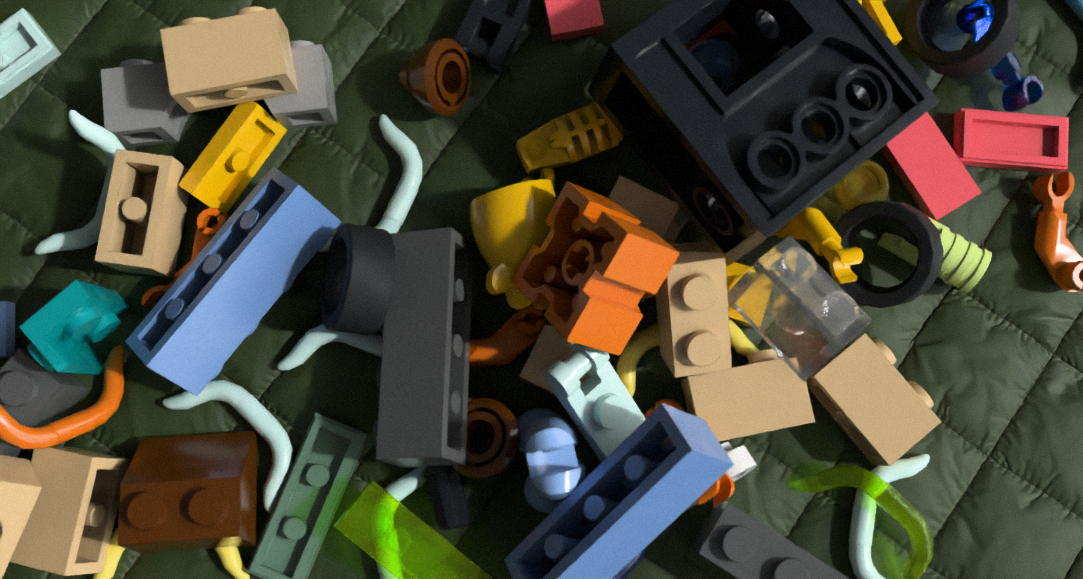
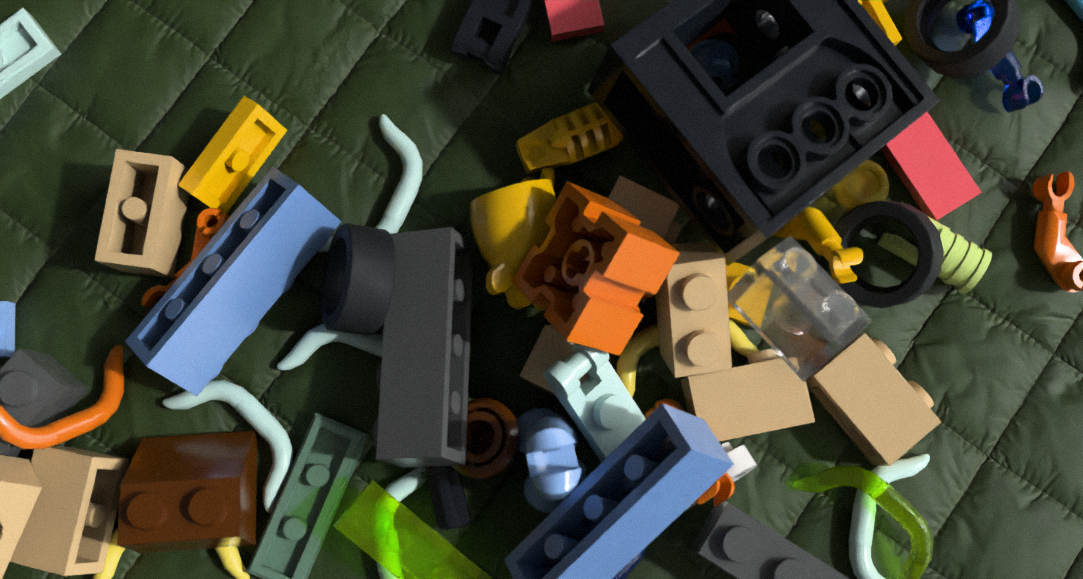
(69, 323): teal bracket -> none
(89, 233): light aqua animal -> none
(144, 113): light grey arch -> none
(228, 59): tan brick -> none
(438, 77): reddish brown brick -> none
(509, 340): orange arm -> none
(1011, 140): coral tile -> none

